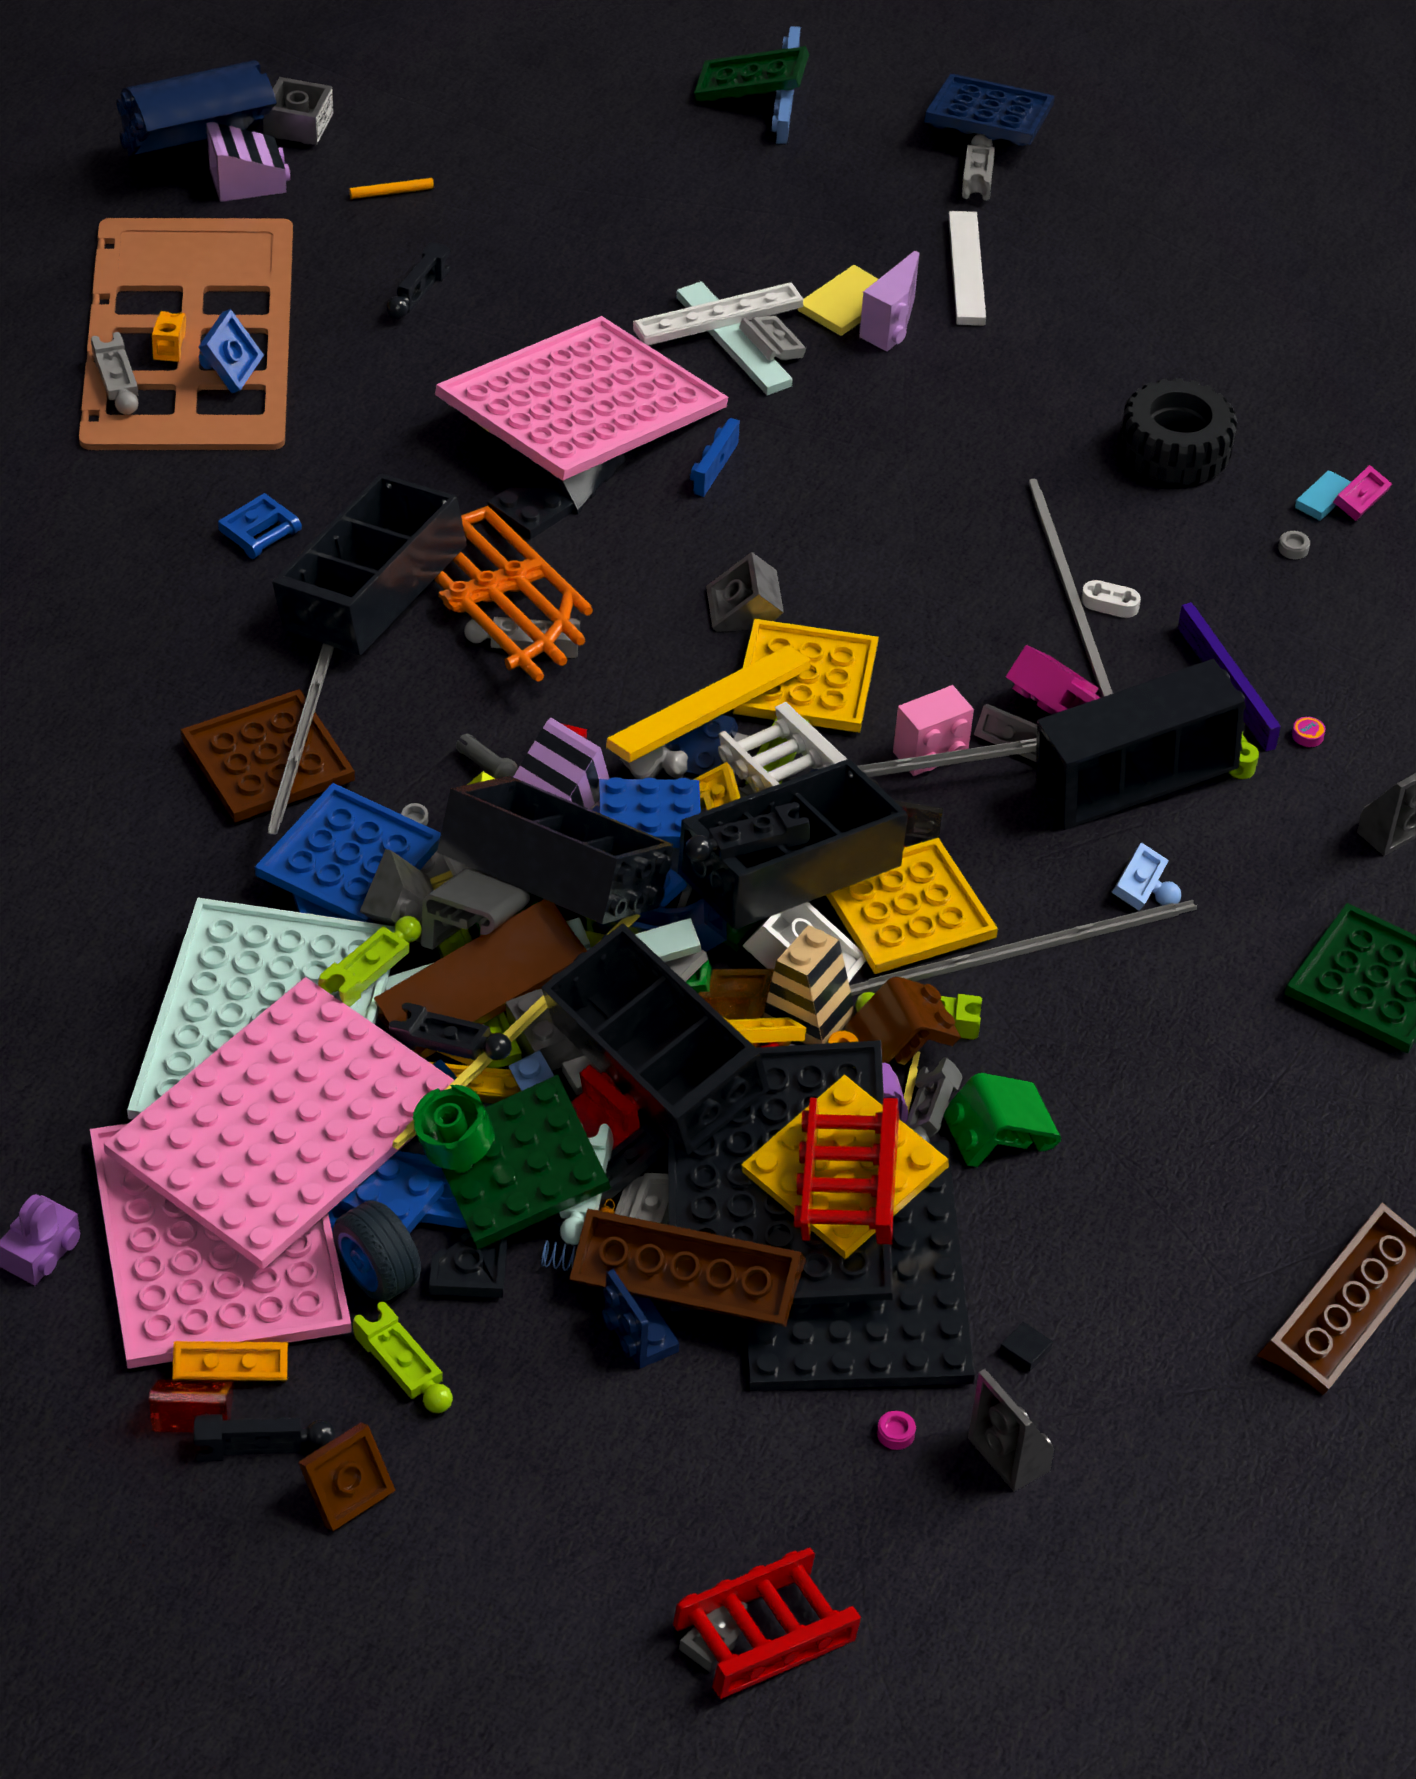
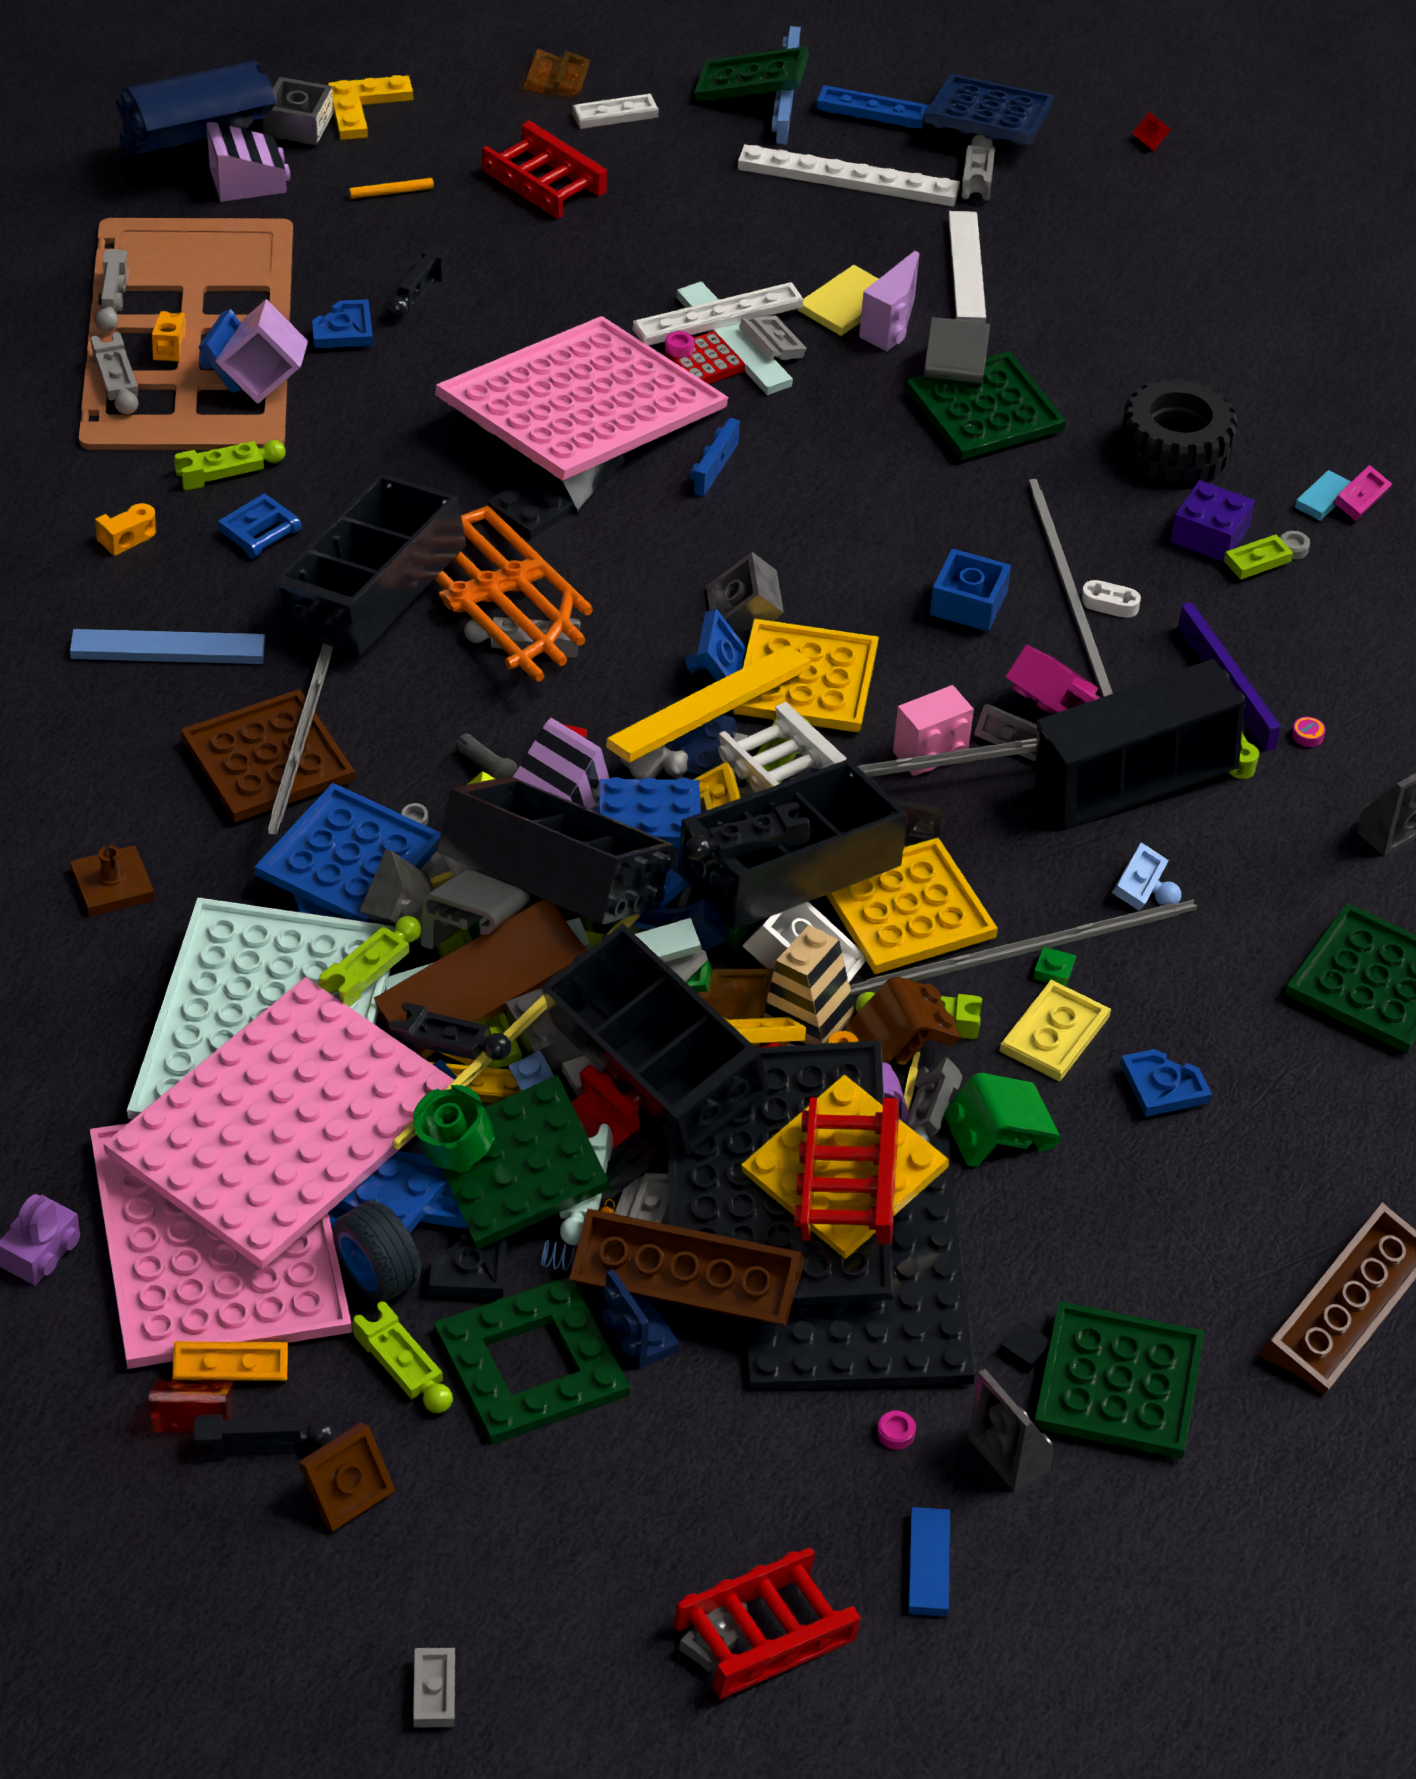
(112, 880): none -> reddish brown tile
(115, 281): none -> light grey plate
(126, 529): none -> light orange leg
(167, 646): none -> medium blue tile
(225, 462): none -> lime plate
(263, 352): none -> lavender slope
(344, 326): none -> blue plate
(350, 95): none -> yellow plate
(434, 1687): none -> light grey plate
(505, 1415): none -> dark green plate
(548, 151): none -> red fence
(557, 75): none -> clear orange slope
(615, 111): none -> white tile
(679, 344): none -> dark pink tile
(711, 359): none -> tile
(718, 648): none -> blue tile
(848, 175): none -> white plate
(872, 107): none -> blue plate
(929, 1562): none -> blue tile
(957, 350): none -> dark grey piece
(970, 590): none -> blue brick
(990, 414): none -> dark green plate
(1054, 966): none -> green plate
(1055, 1030): none -> light yellow tile
(1120, 1379): none -> dark green plate
(1151, 131): none -> red plate
(1162, 1084): none -> blue plate
(1212, 520): none -> dark purple brick
(1258, 556): none -> lime plate

